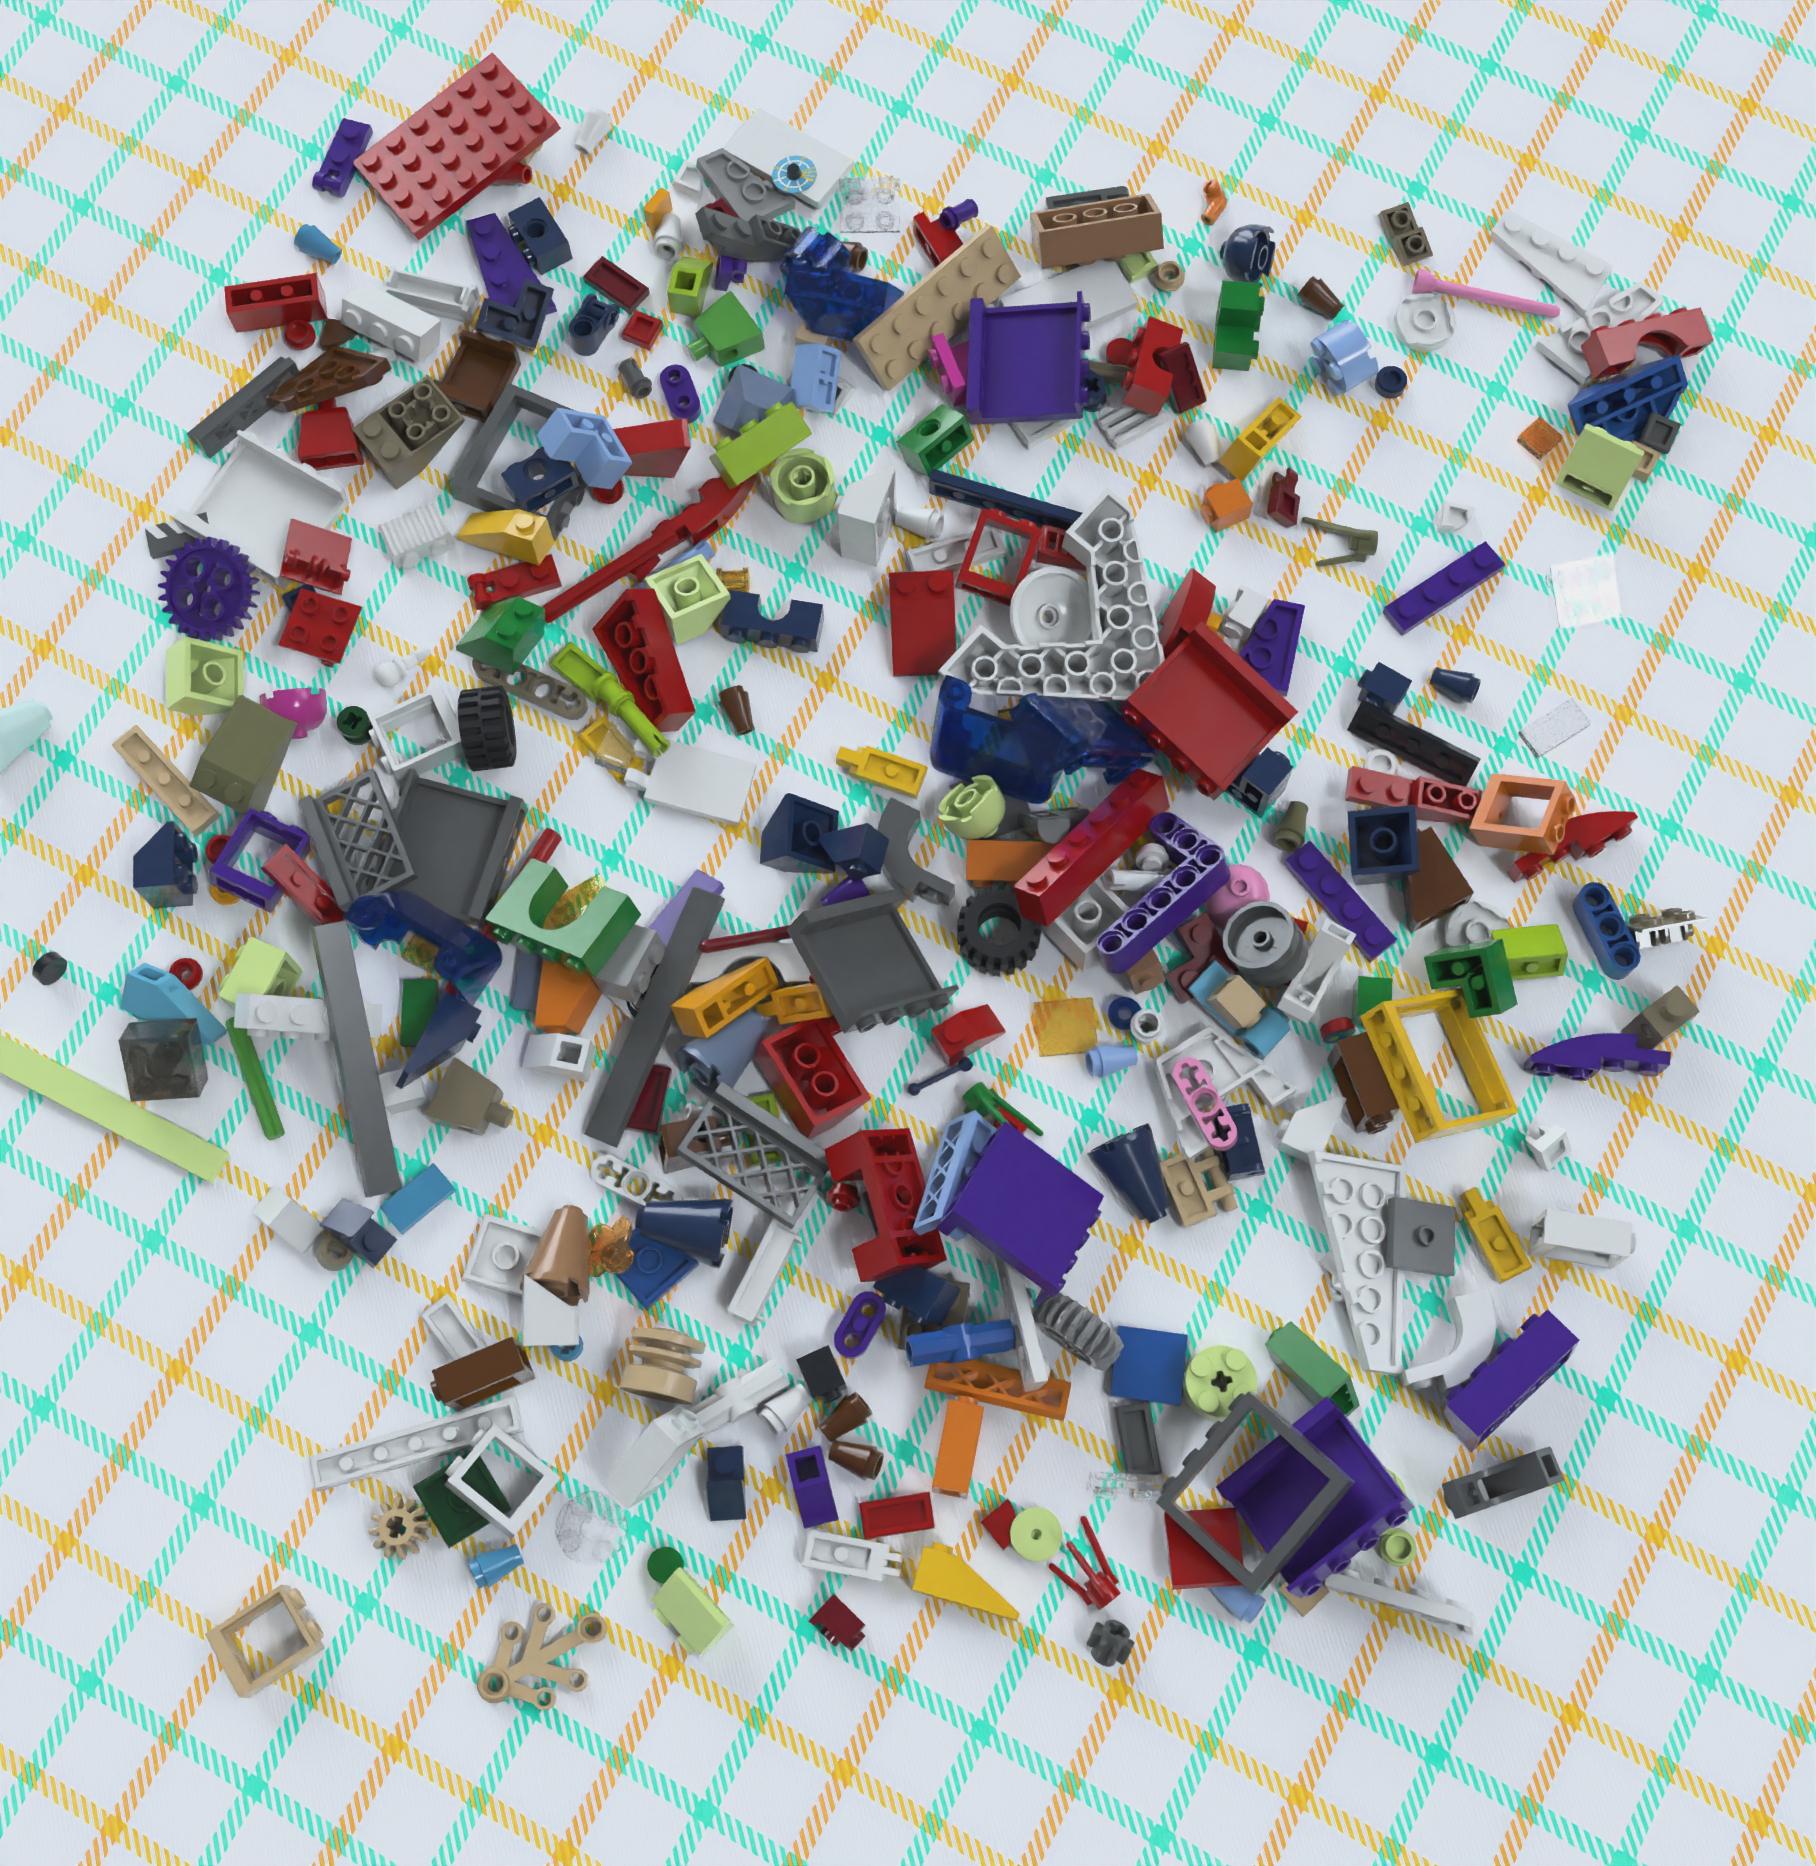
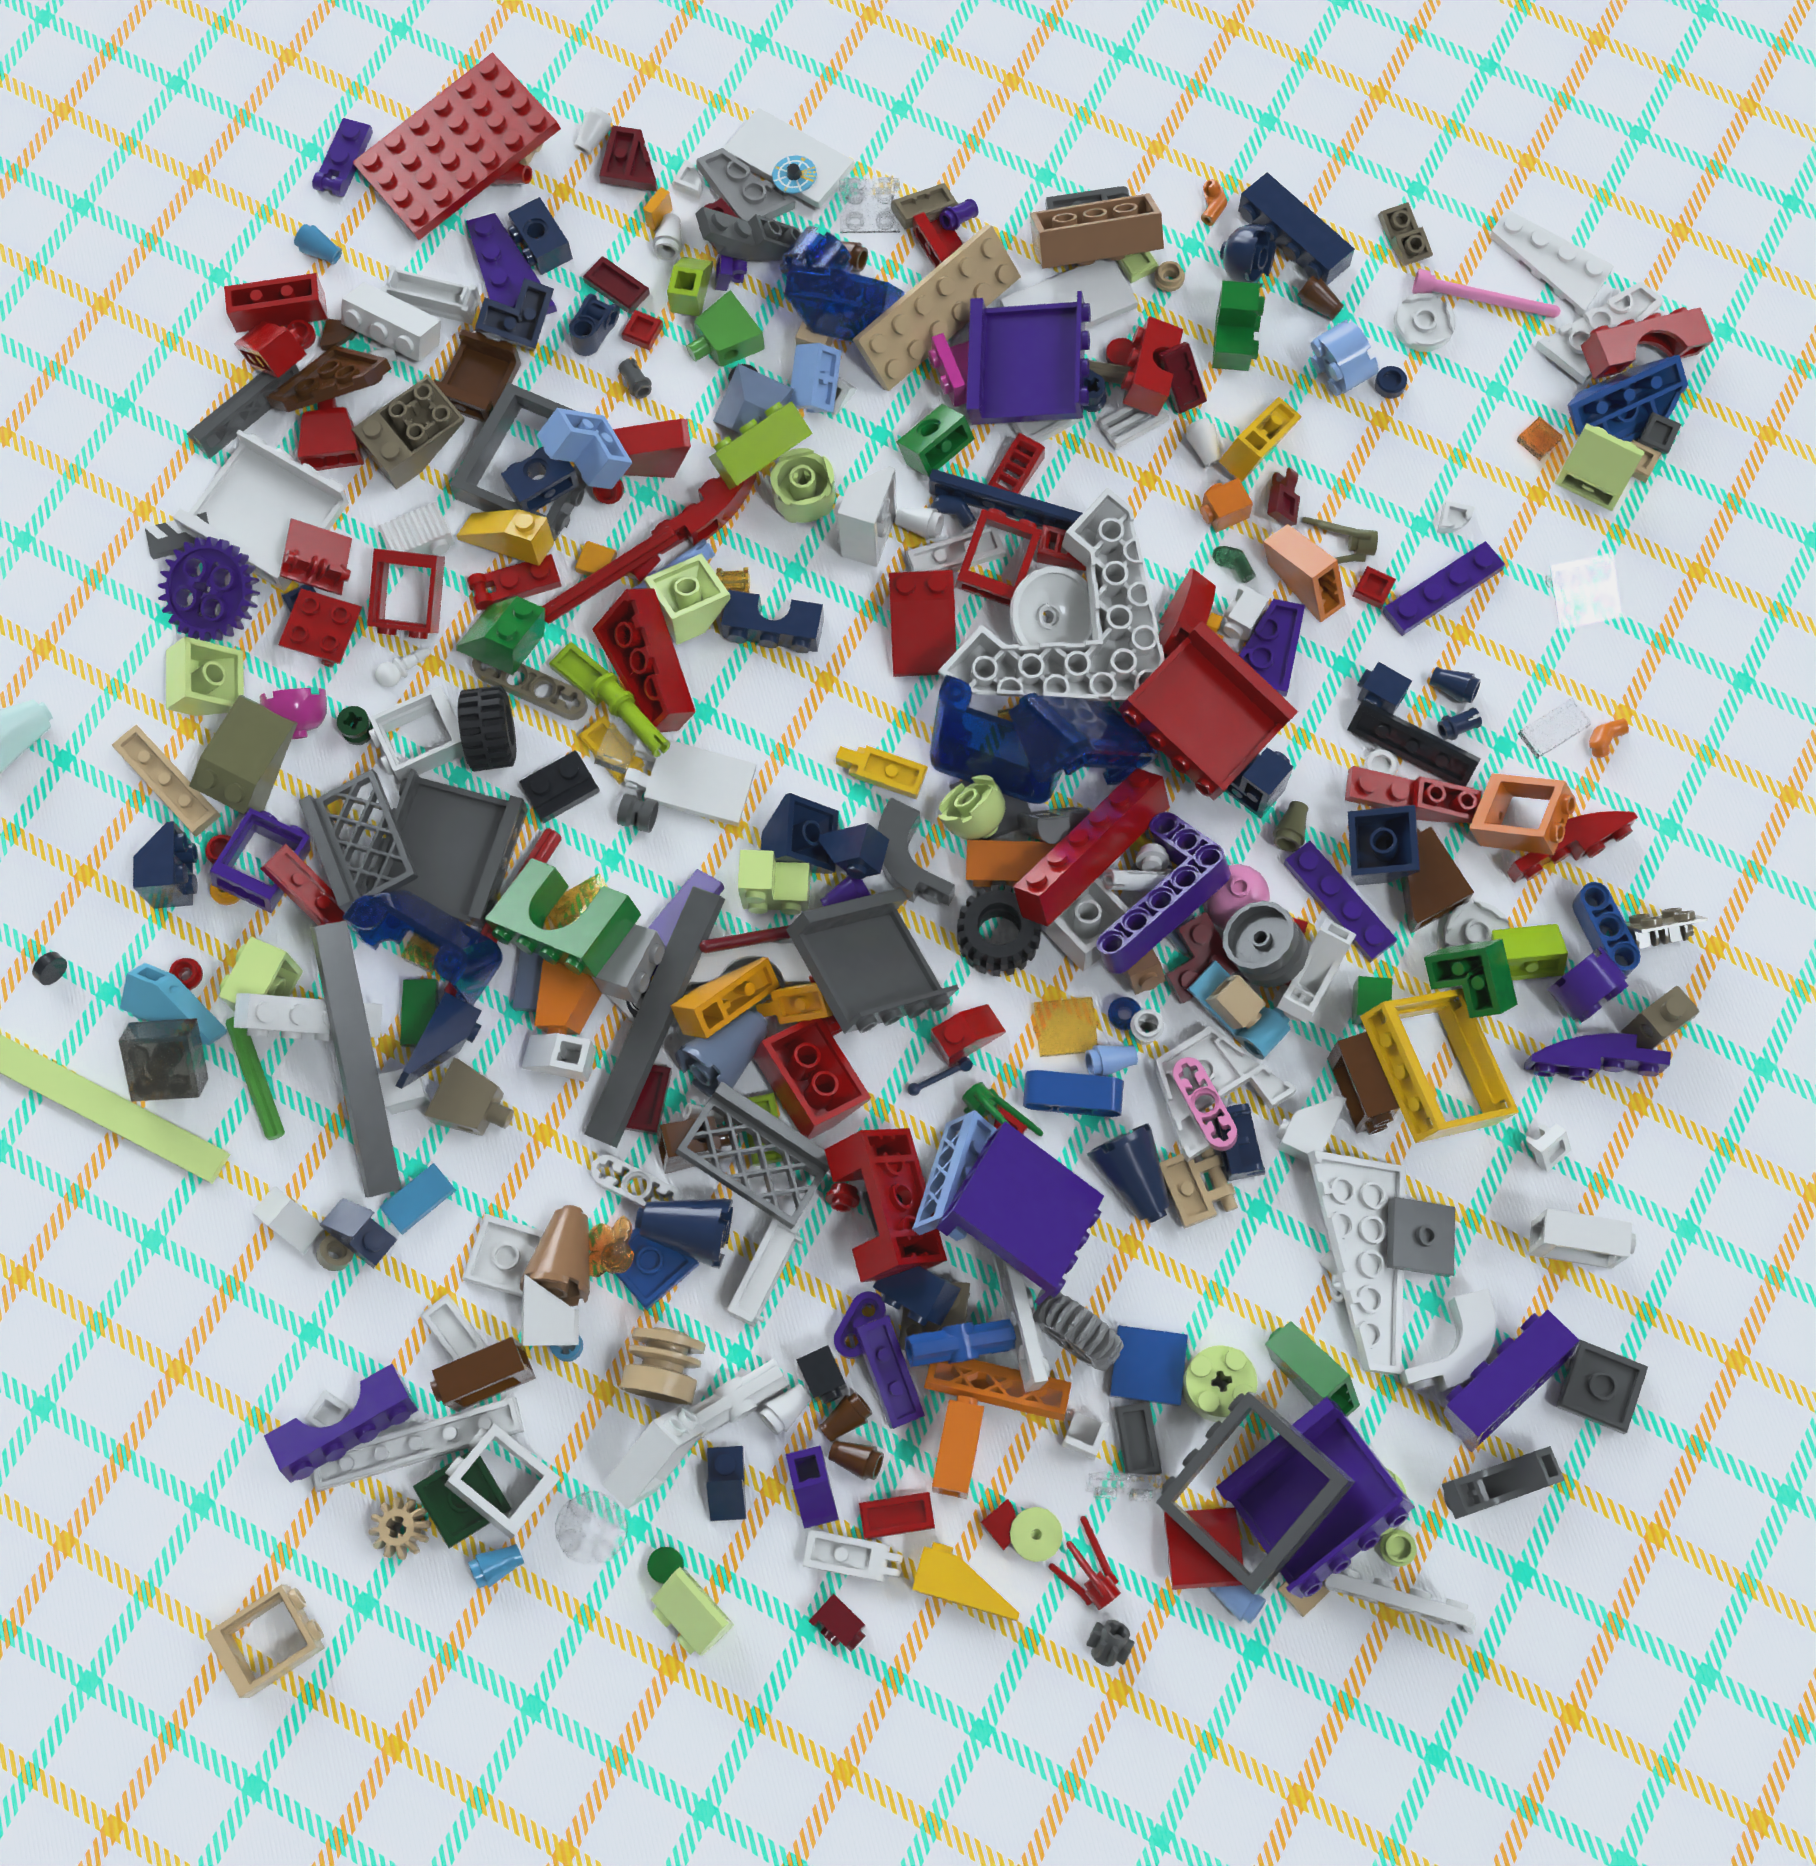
(271, 348): none -> red brick
(303, 1448): none -> dark purple arch
(327, 1410): none -> white tile
(379, 586): none -> red window
(536, 1660): tan plant -> none
(559, 786): none -> black plate
(594, 558): none -> light orange tile
(627, 160): none -> dark red wing
(637, 812): none -> dark grey wheel
(680, 391): dark purple plate -> none
(737, 708): reddish brown cone -> none
(772, 884): none -> yellowish green brick
(889, 1371): none -> dark purple plate
(929, 201): none -> dark tan plate
(956, 506): none -> dark blue arm
(1025, 451): none -> red slope
(1073, 1093): none -> blue beam
(1085, 1435): none -> white panel
(1234, 559): none -> clear green arm
(1296, 229): none -> dark blue brick
(1306, 570): none -> orange slope
(1337, 1030): red tile -> none
(1374, 587): none -> red tile
(1452, 726): none -> dark blue pin
(1494, 1236): yellow hinge -> none
(1587, 984): none -> dark purple brick
(1602, 1387): none -> dark grey plate
(1603, 735): none -> orange arm

